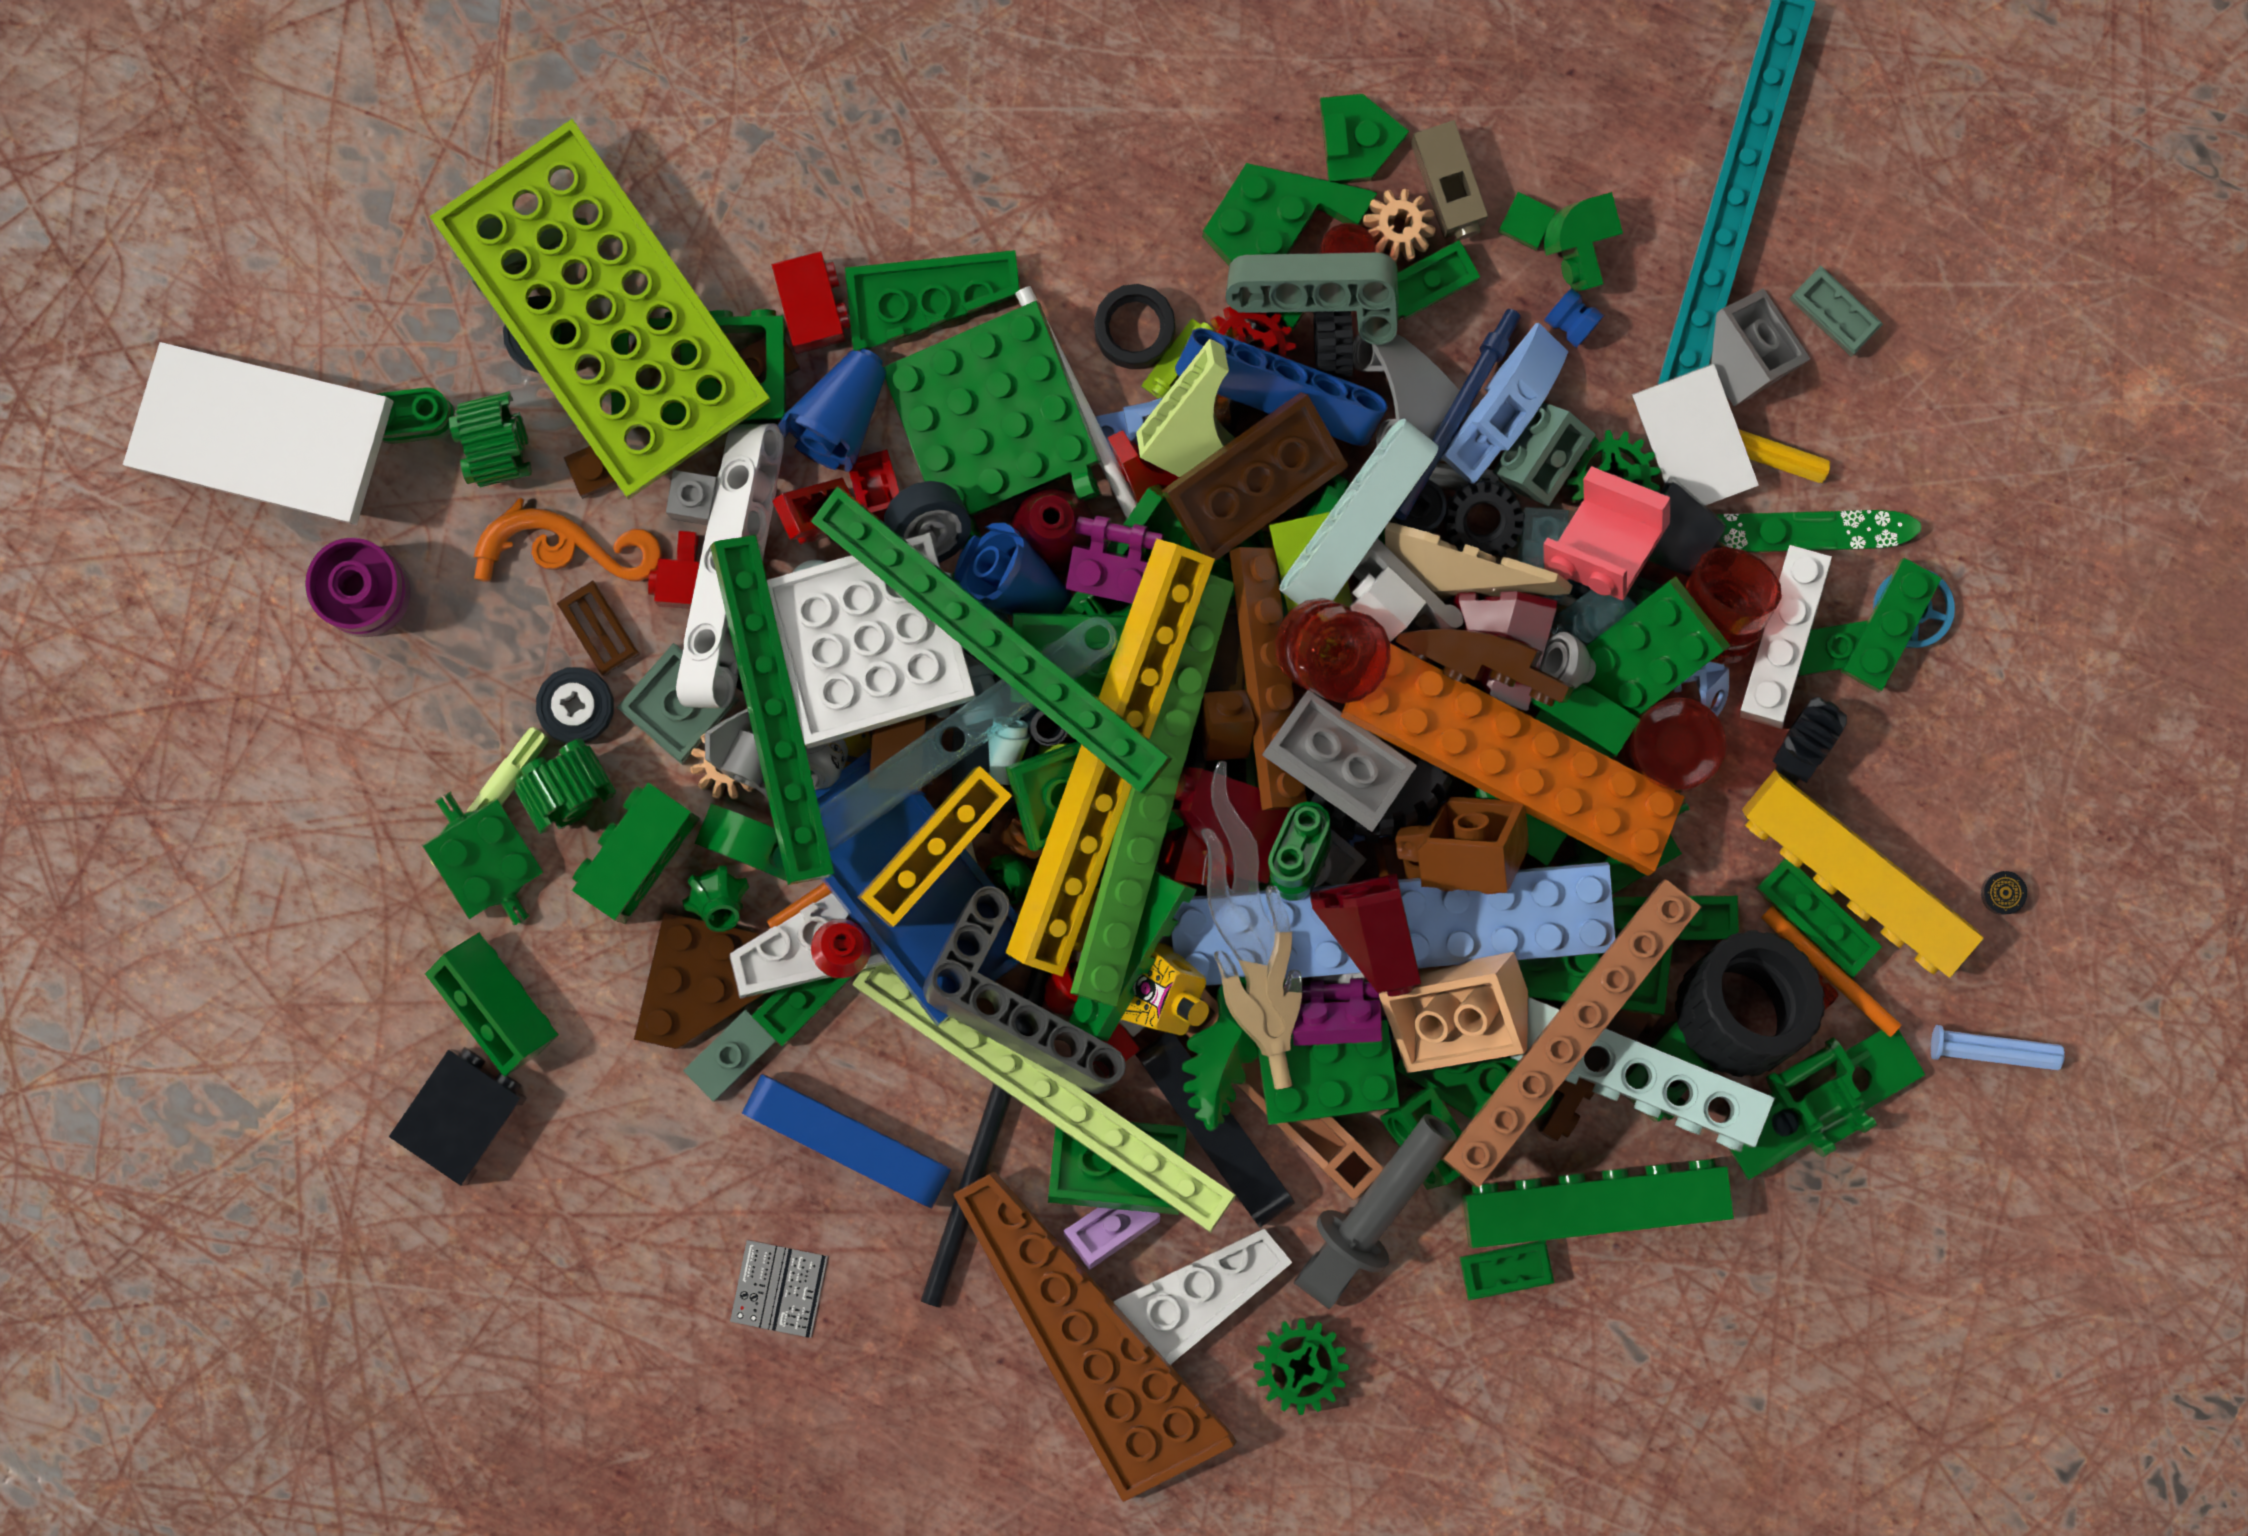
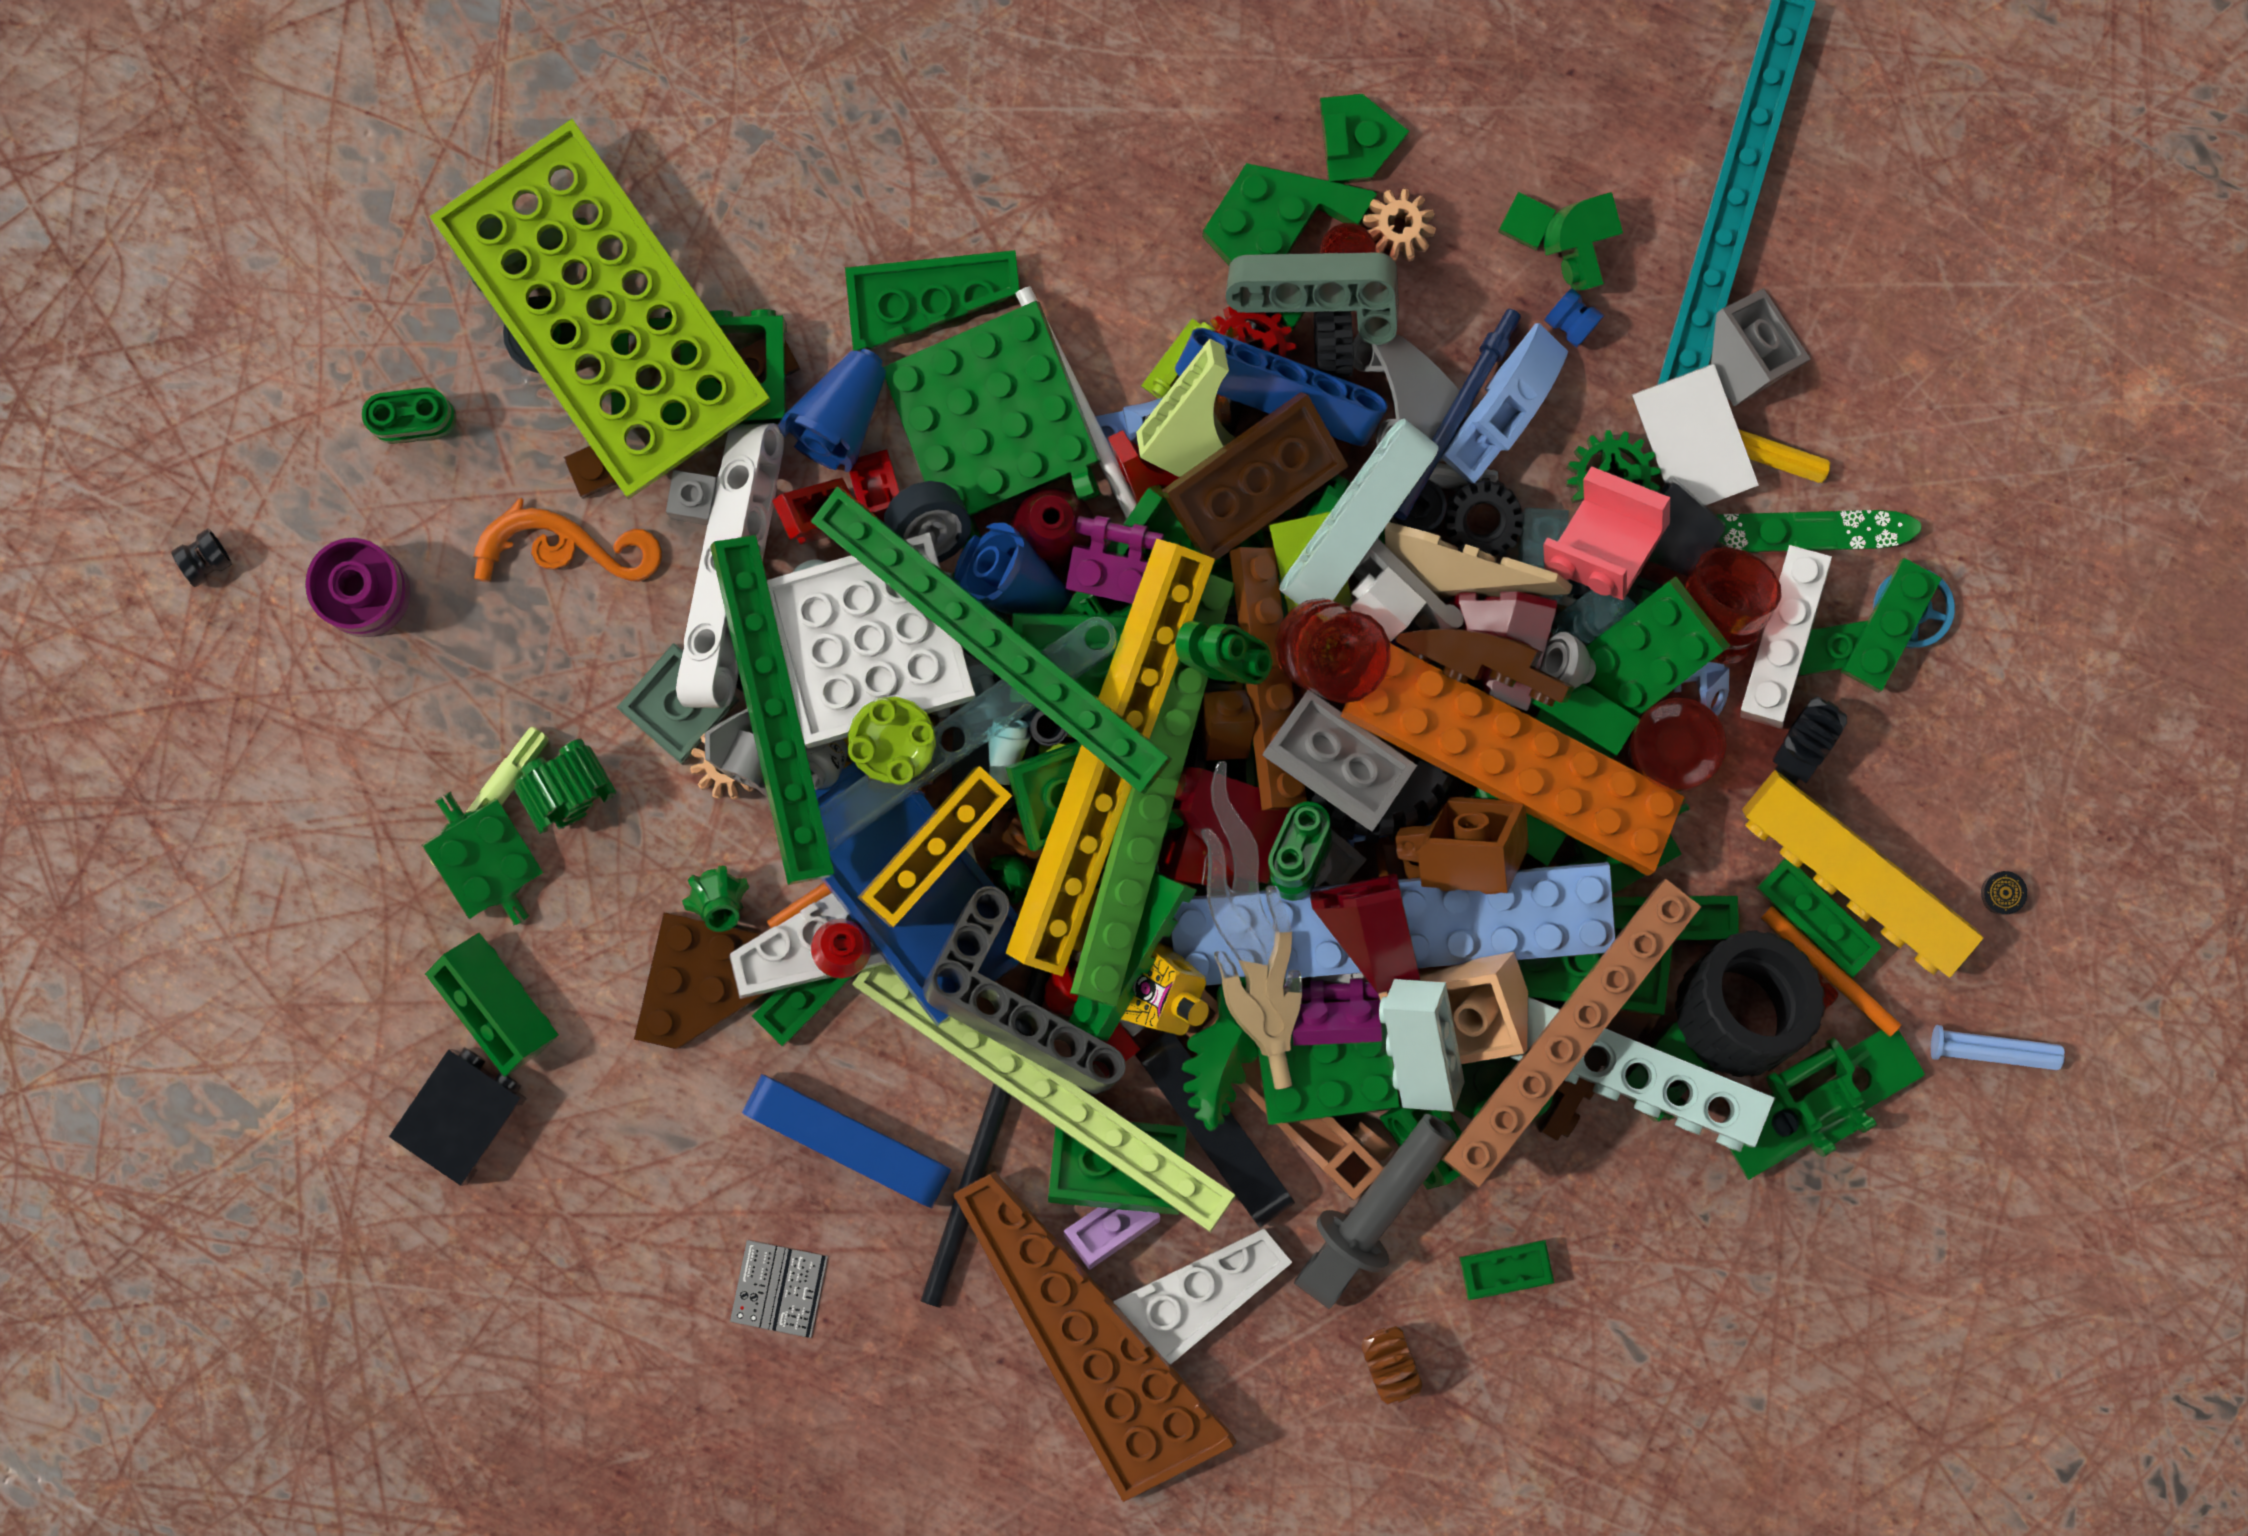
(193, 563): none -> black wheel
(258, 433): white tile -> none
(490, 440): green brick -> none
(589, 710): black wheel -> none
(617, 659): reddish brown tile -> none
(634, 852): green brick -> none
(676, 579): red brick -> none
(729, 1055): sand green plate -> none
(741, 840): green brick -> none
(809, 302): red brick -> none
(891, 740): none -> lime dish
(1130, 294): black tyre -> none
(1223, 652): none -> green brick
(1319, 1373): green gear -> none
(1371, 1142): none -> nougat tile
(1391, 1365): none -> dark orange gear
(1422, 1044): none -> light aqua brick
(1434, 279): green hinge -> none
(1449, 181): dark tan brick -> none
(1544, 454): sand green brick -> none
(1597, 1205): green brick -> none
(1836, 311): sand green plate -> none

